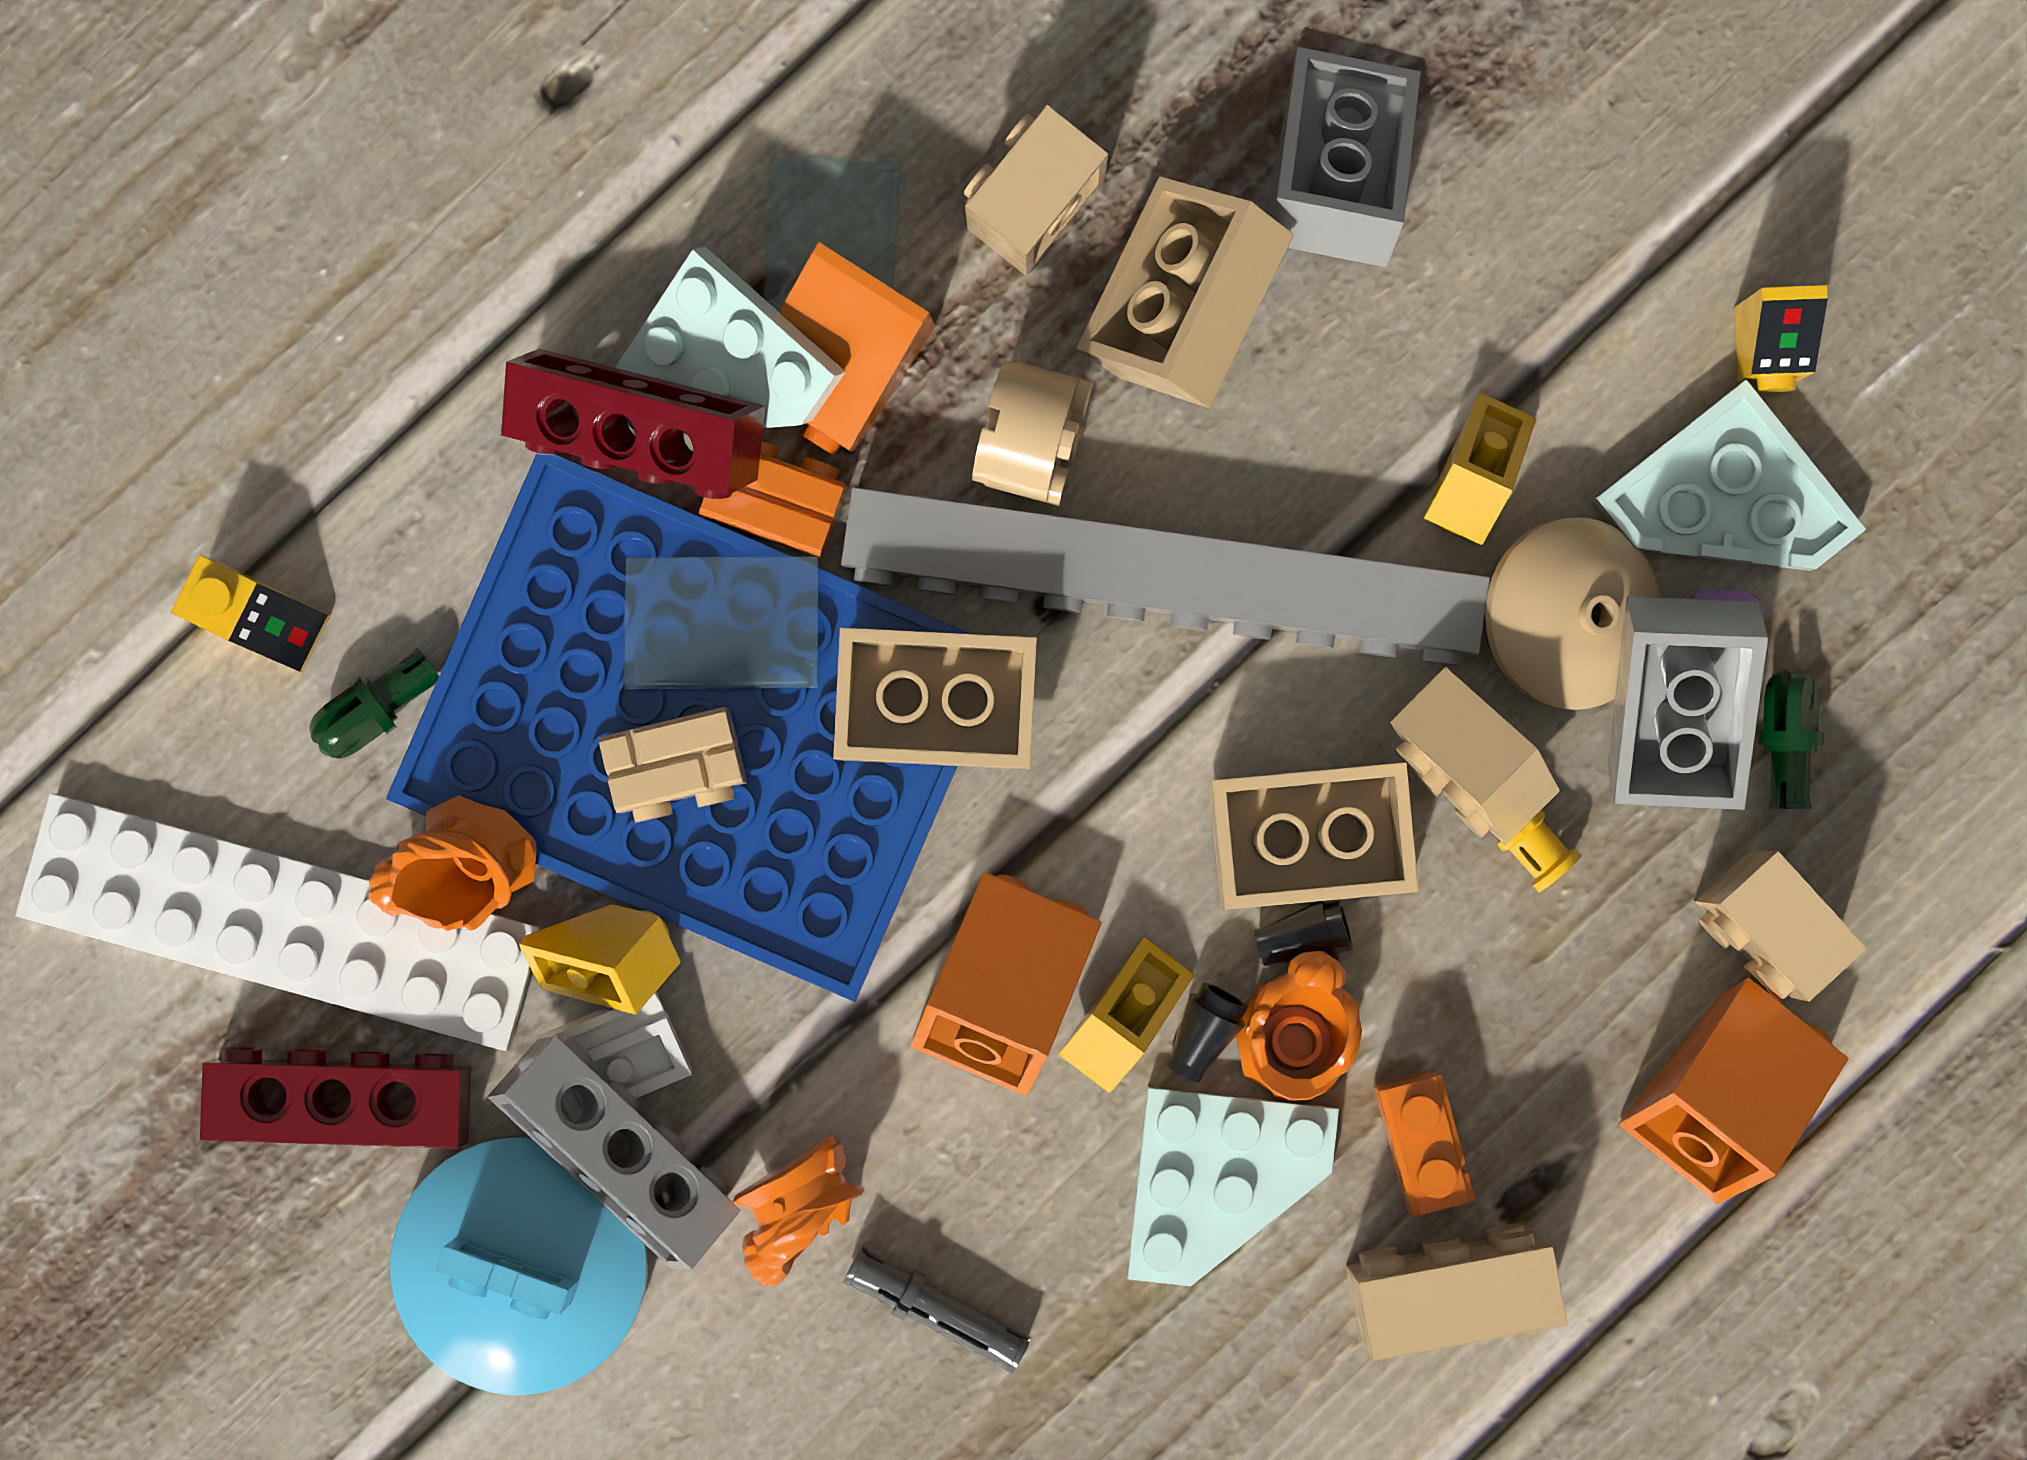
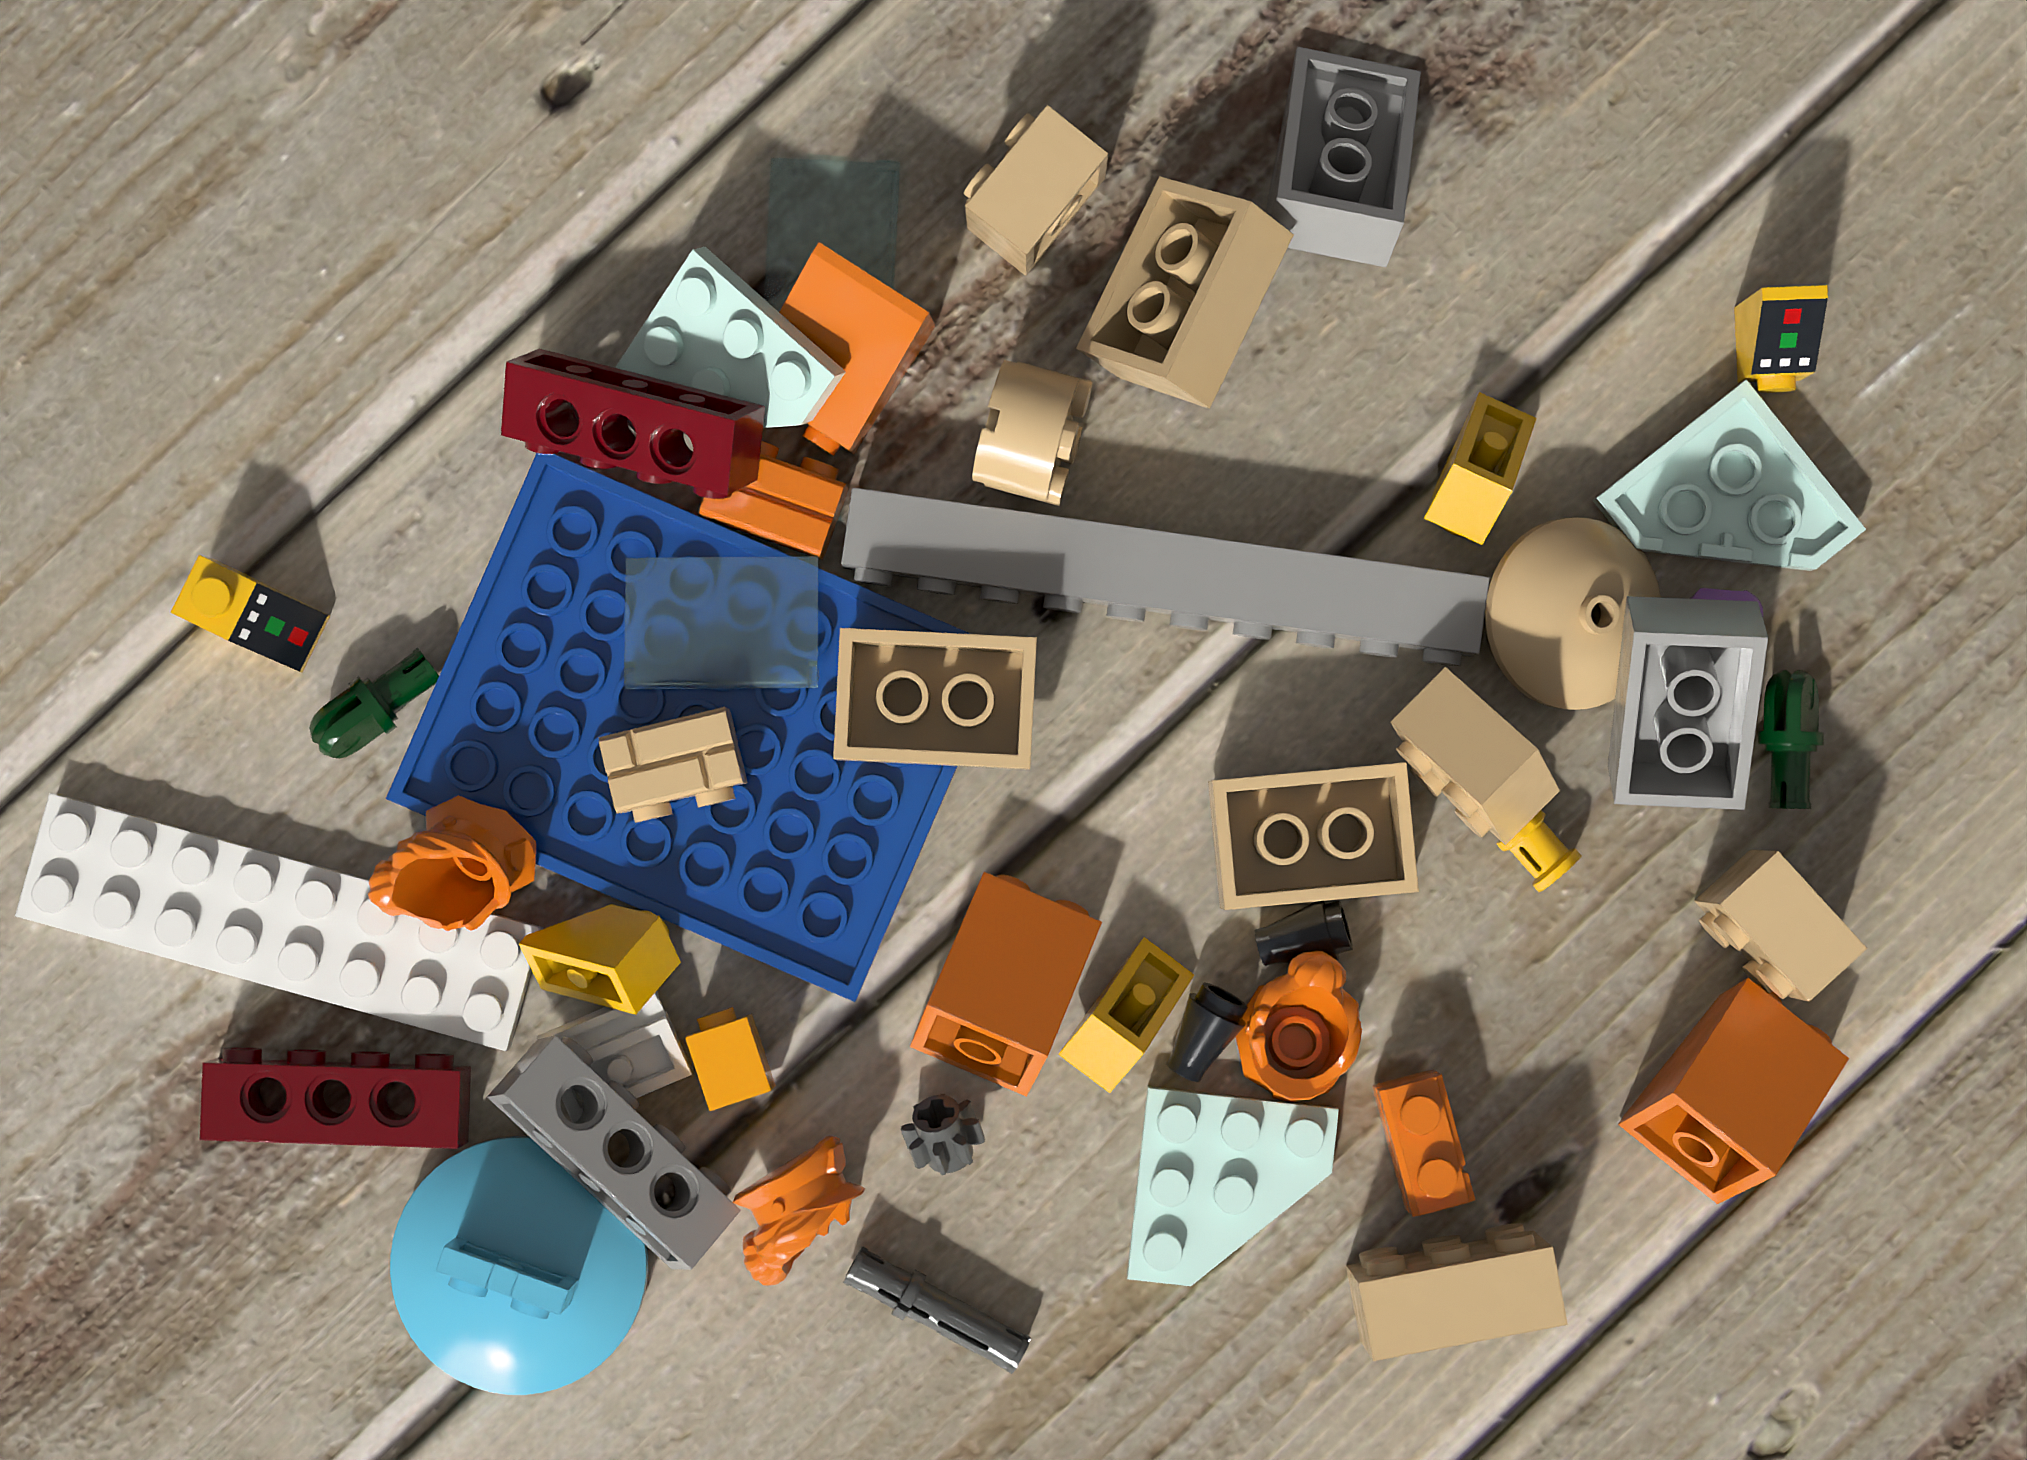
(729, 1058): none -> light orange brick
(942, 1134): none -> dark grey gear

